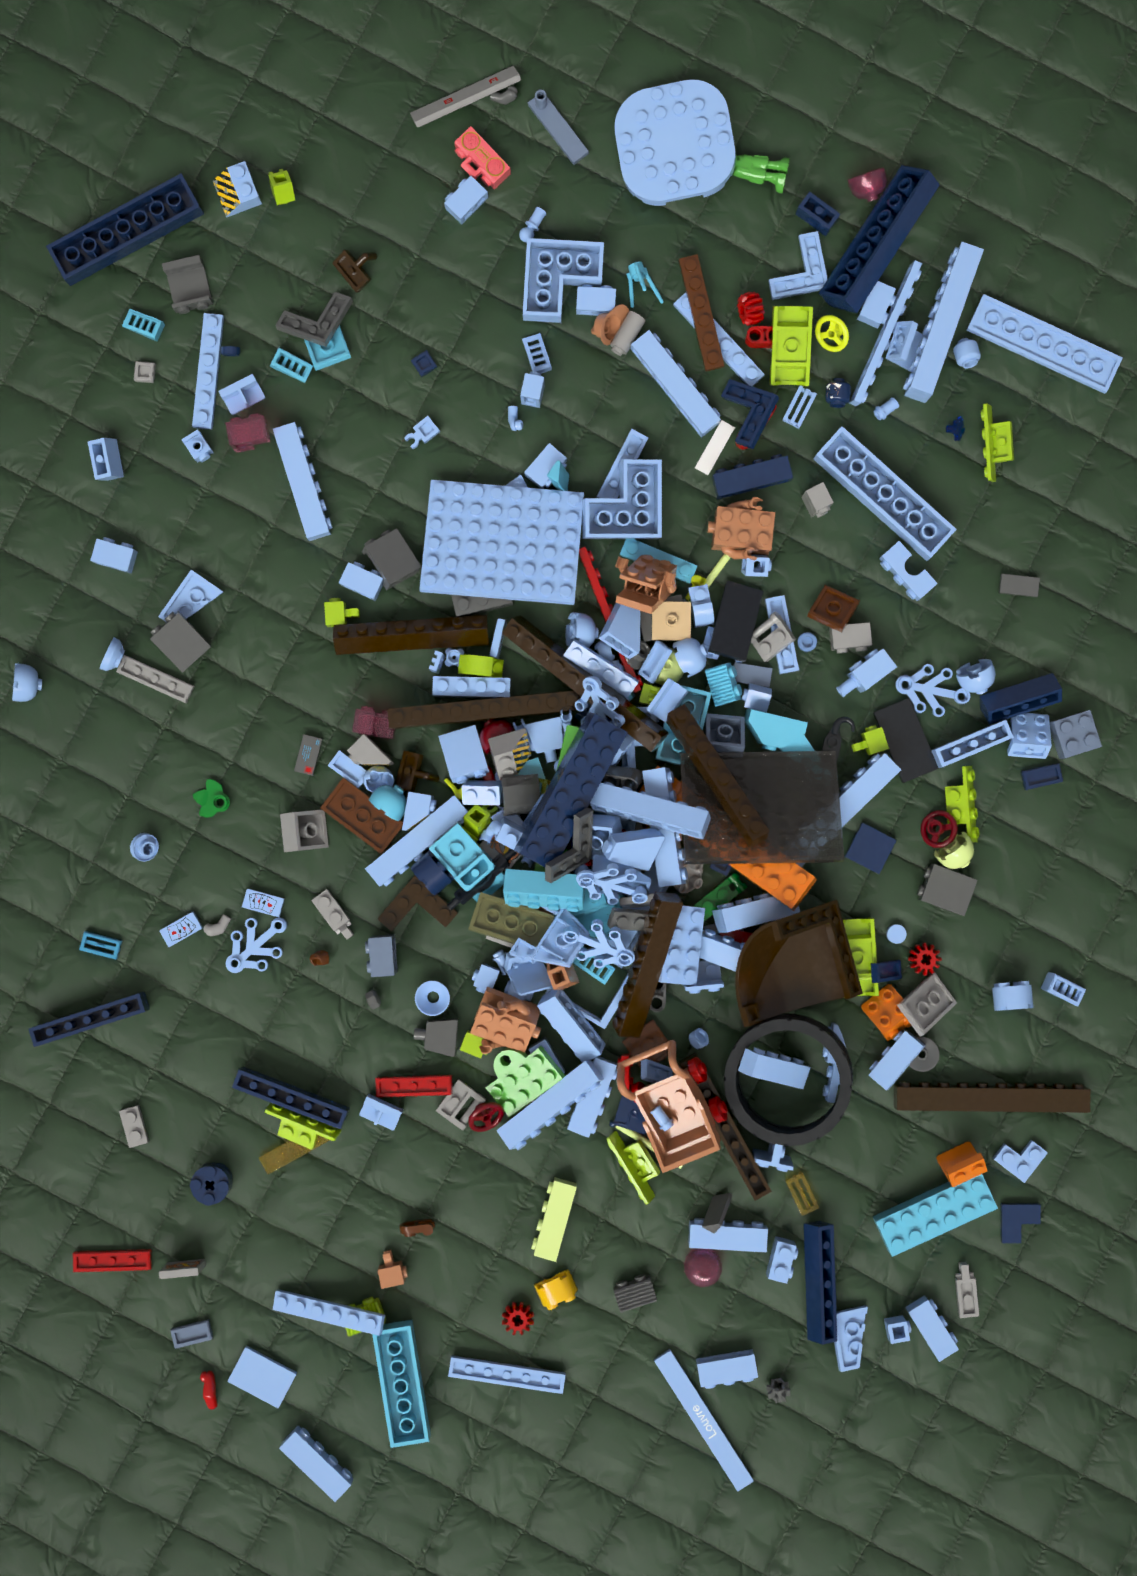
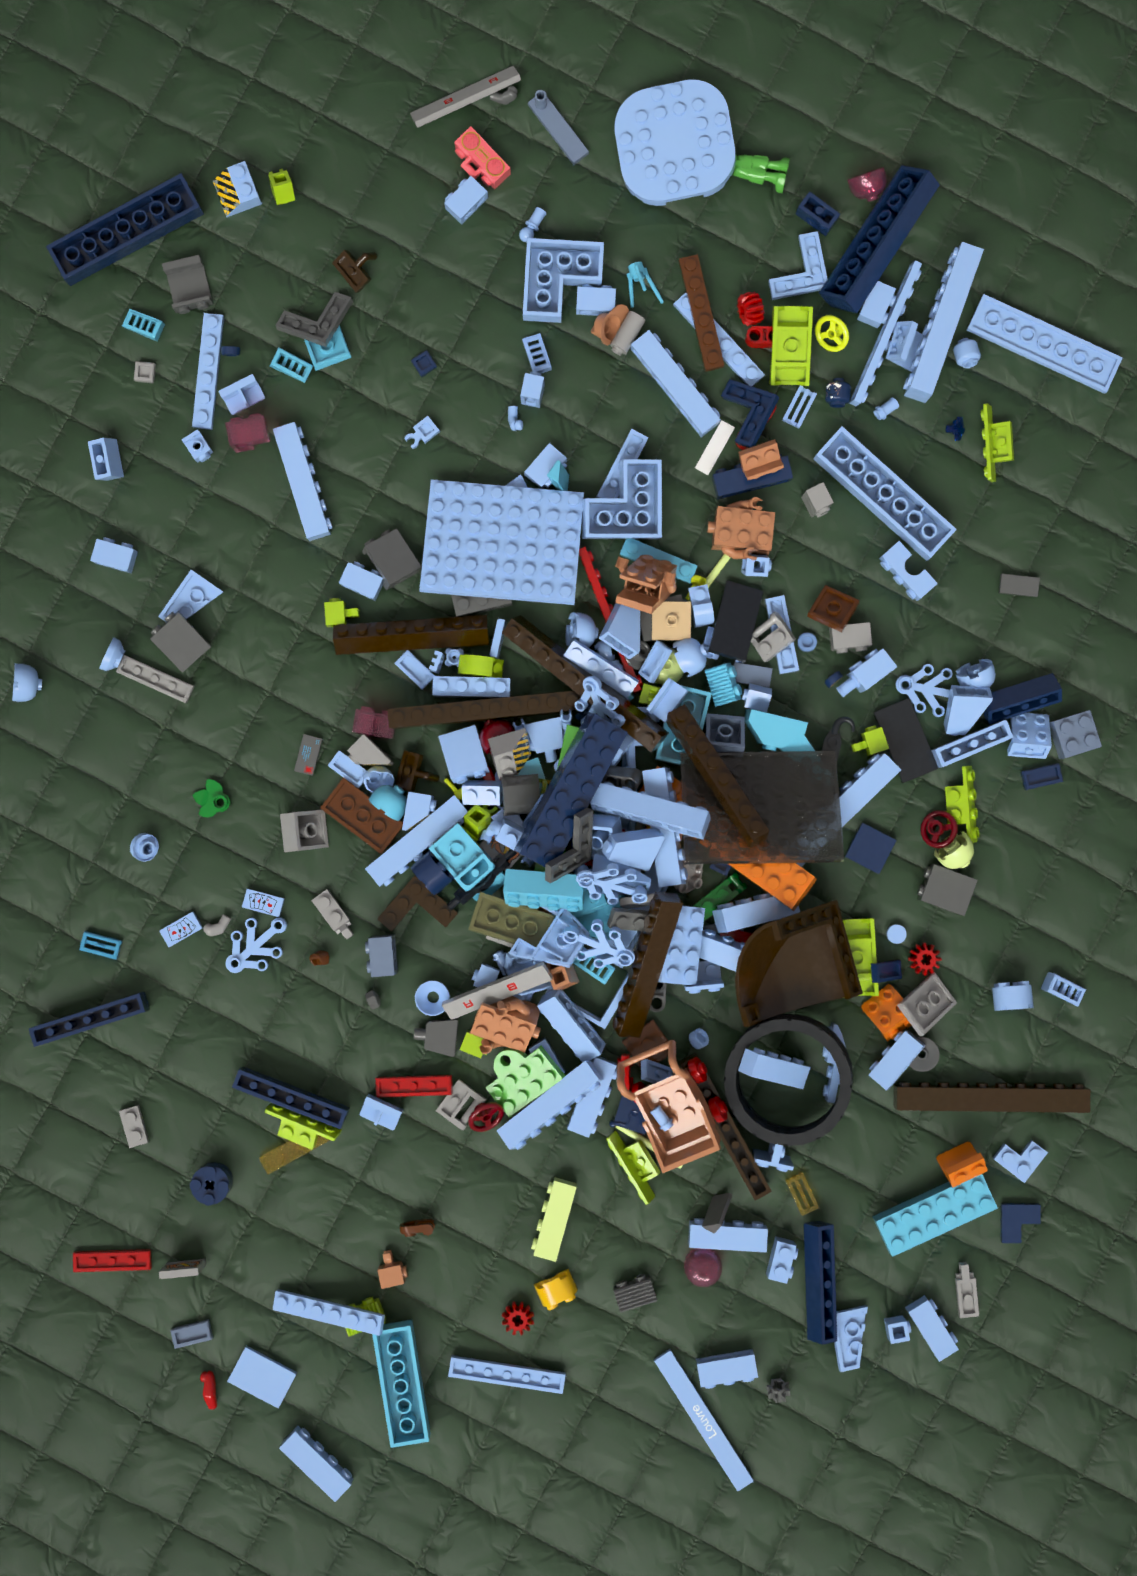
(414, 669): none -> light blue tile
(497, 990): none -> light grey tile
(760, 460): none -> nougat bracket
(833, 679): none -> dark blue tile
(965, 708): none -> light blue slope

